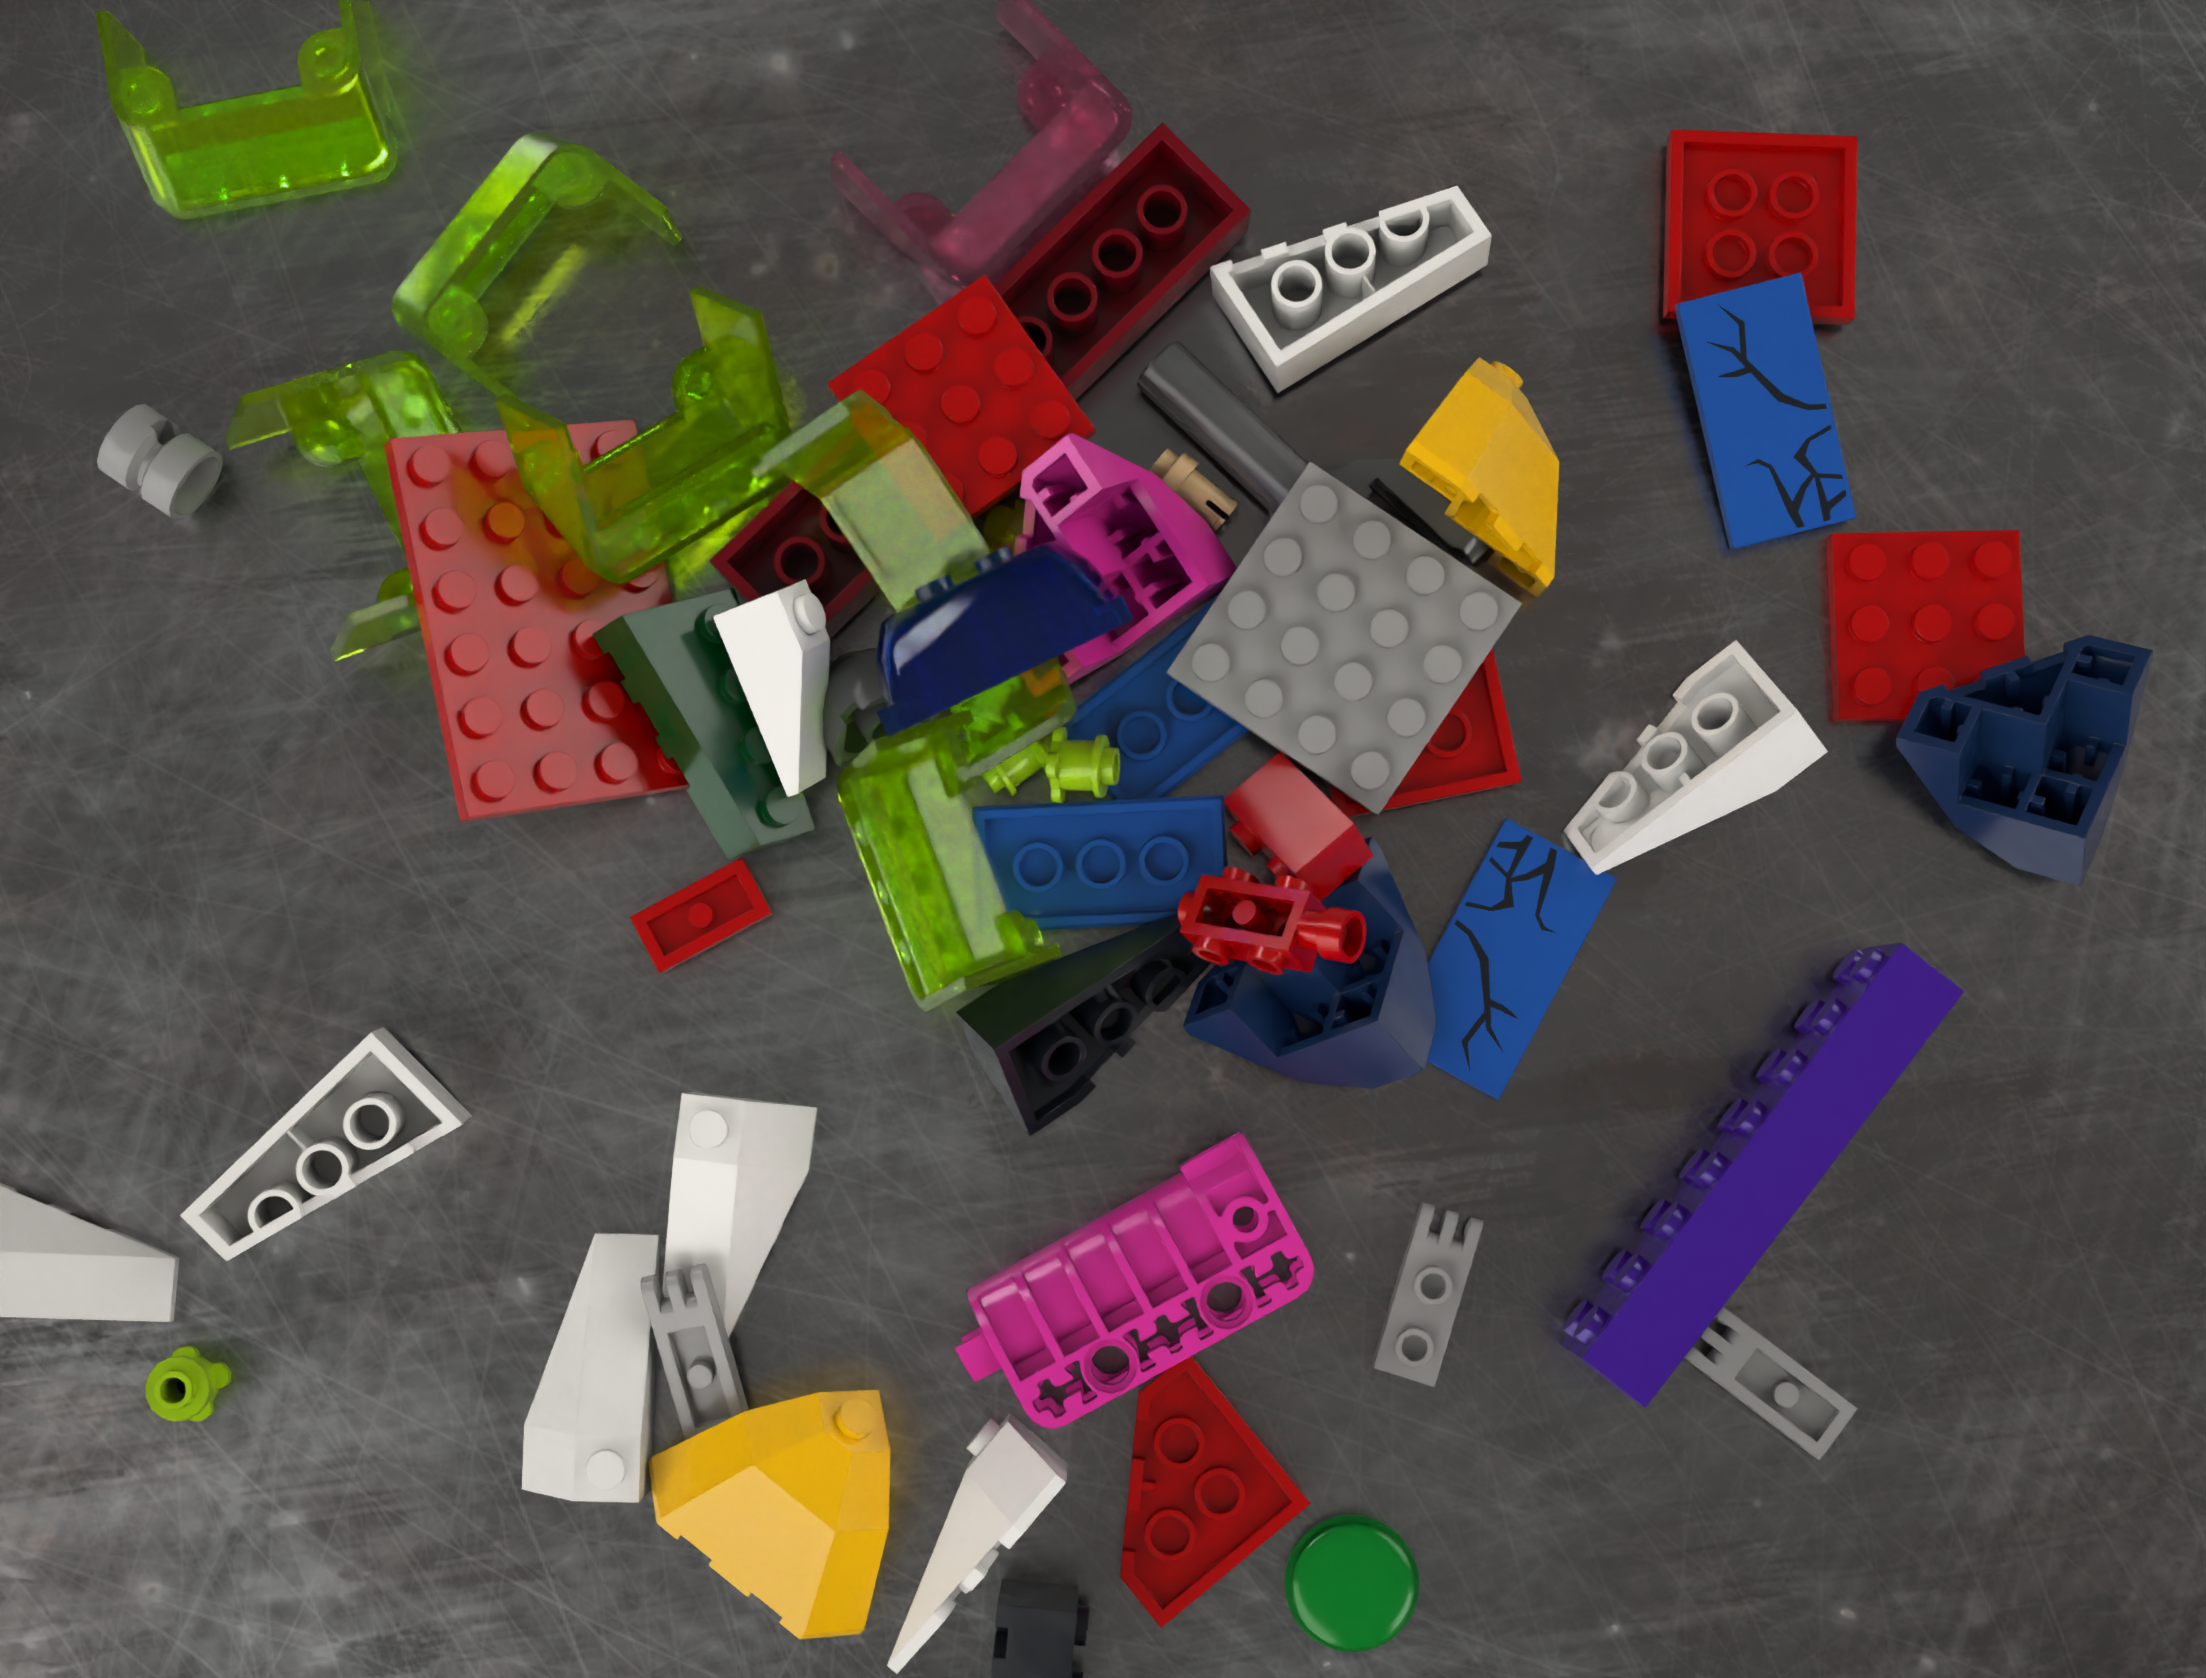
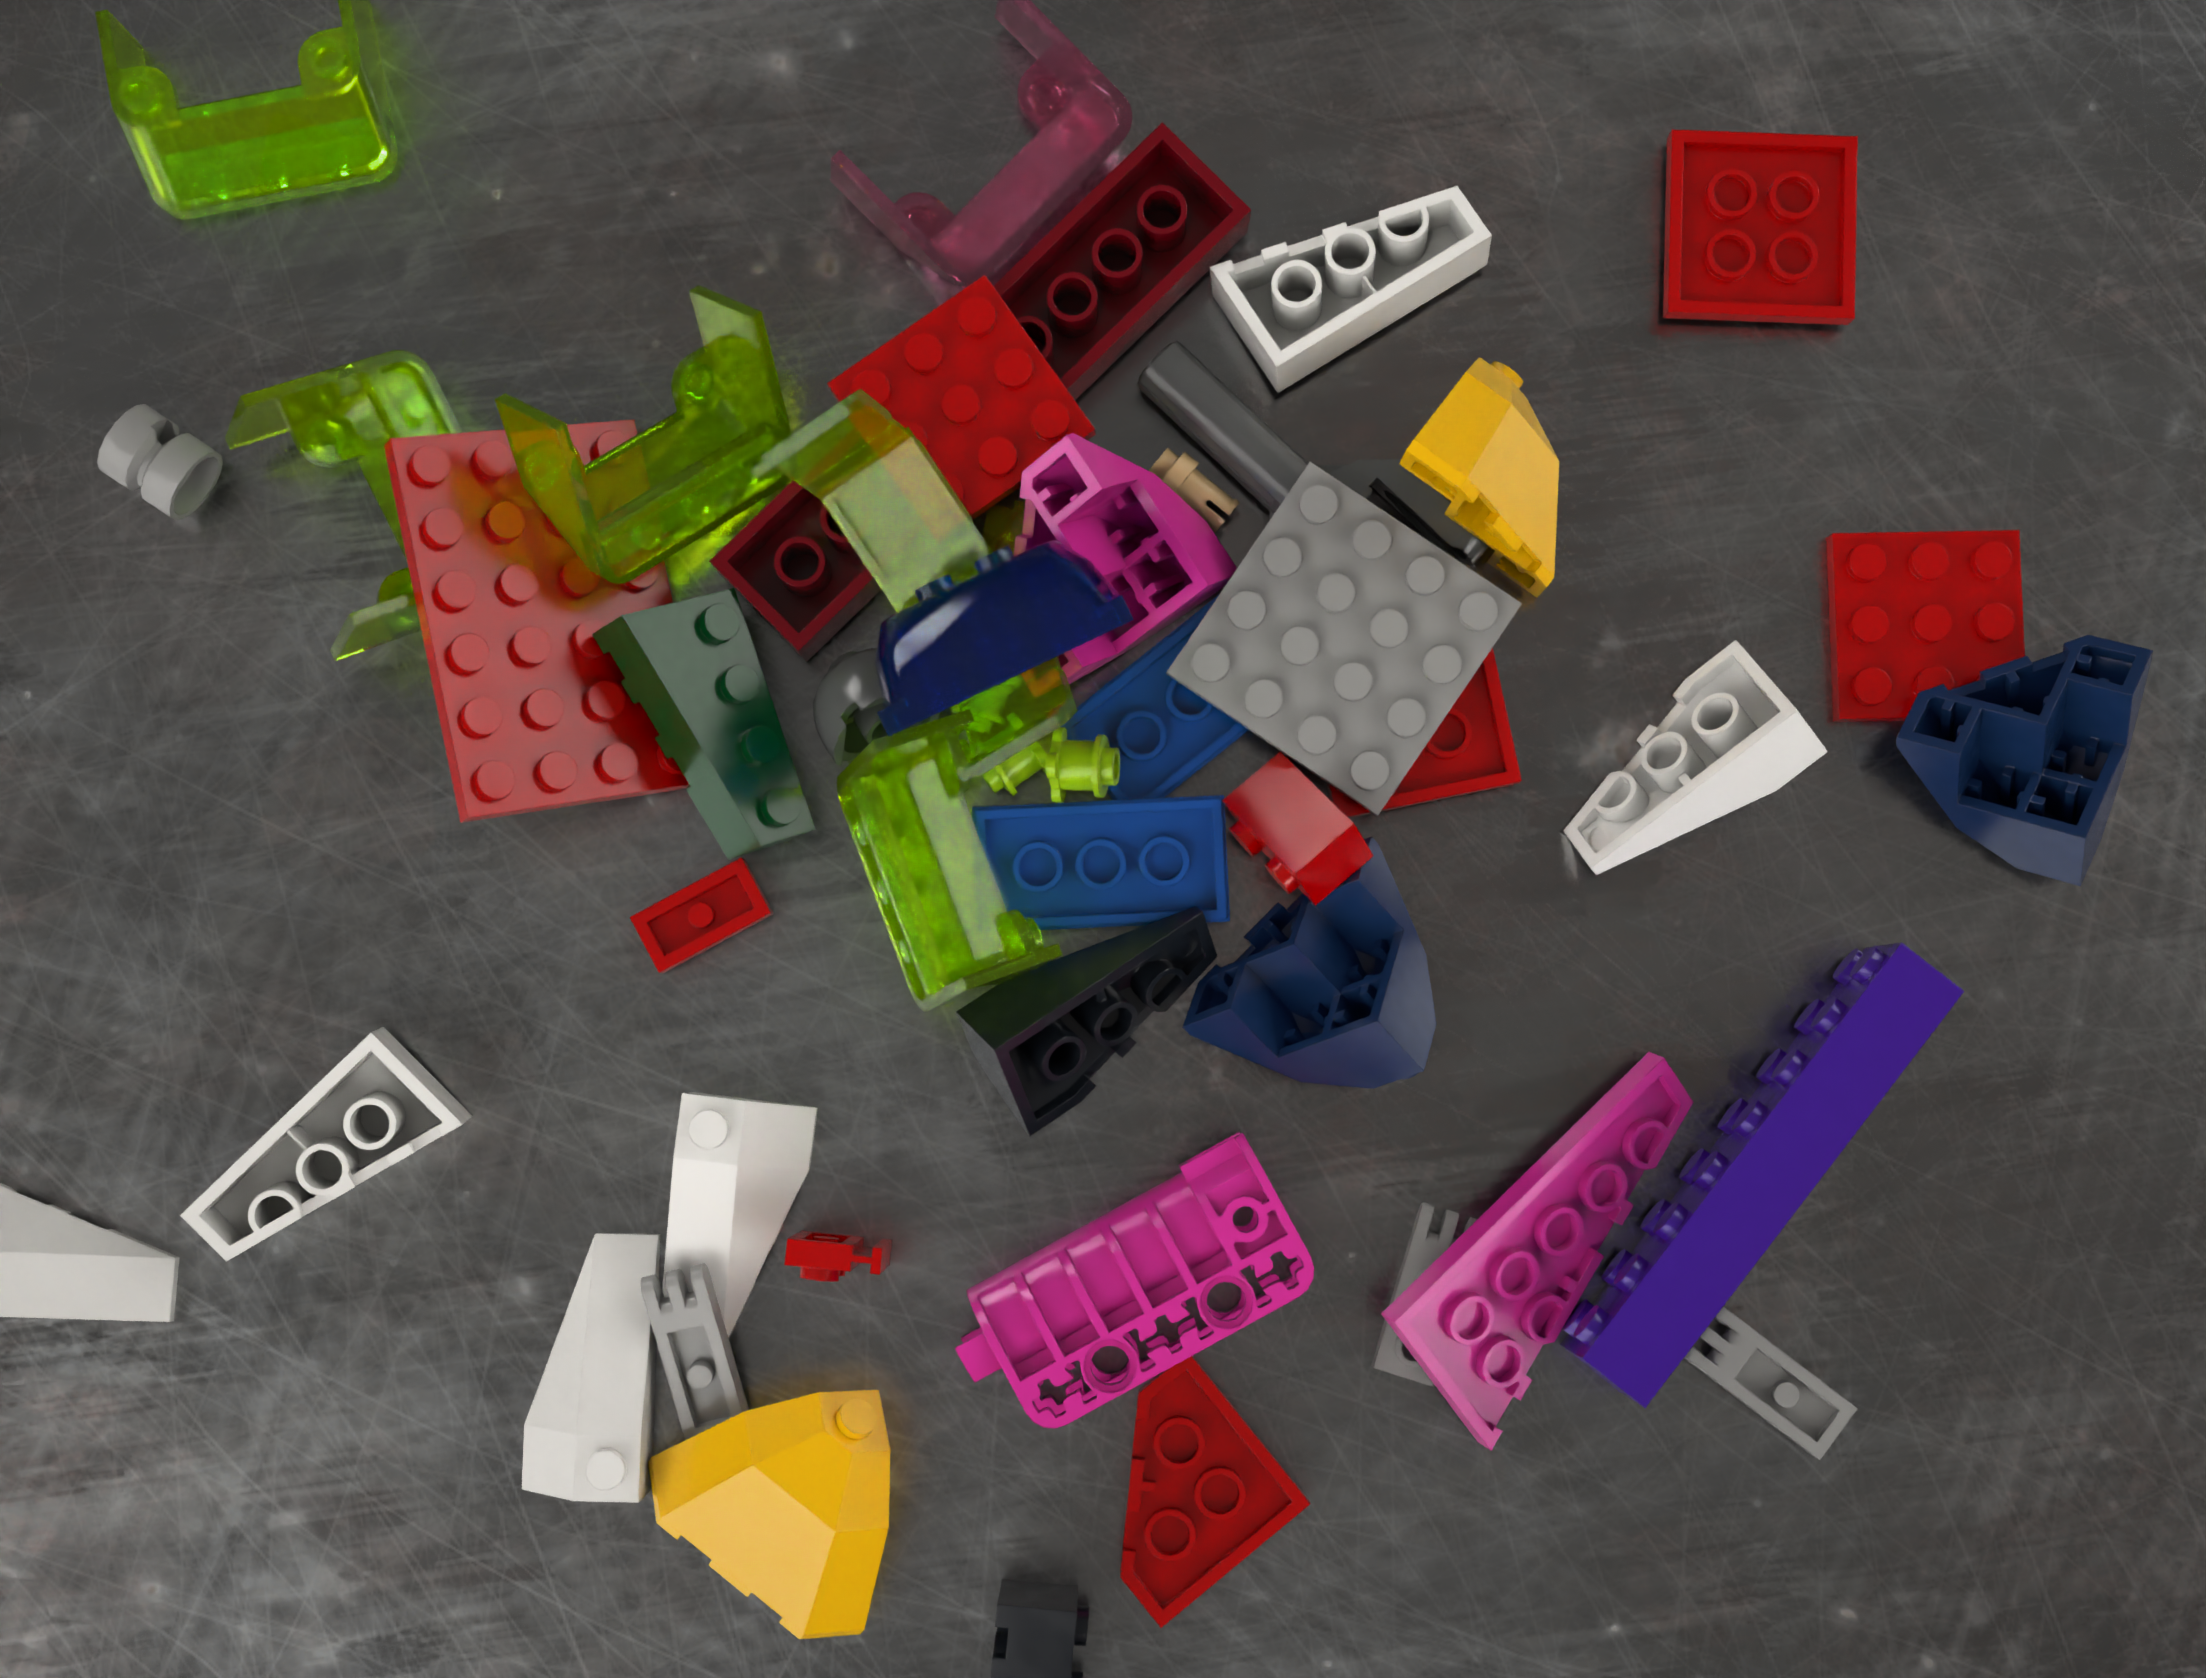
(200, 1379): lime brick -> none
(441, 293): clear neon green windscreen -> none
(784, 671): white slope -> none
(830, 1254): none -> red plate
(995, 1504): white wedge -> none
(1279, 923): red brick -> none
(1351, 1582): green piece -> none
(1508, 954): blue tile -> none
(1529, 1257): none -> dark pink wing
(1765, 411): blue tile -> none

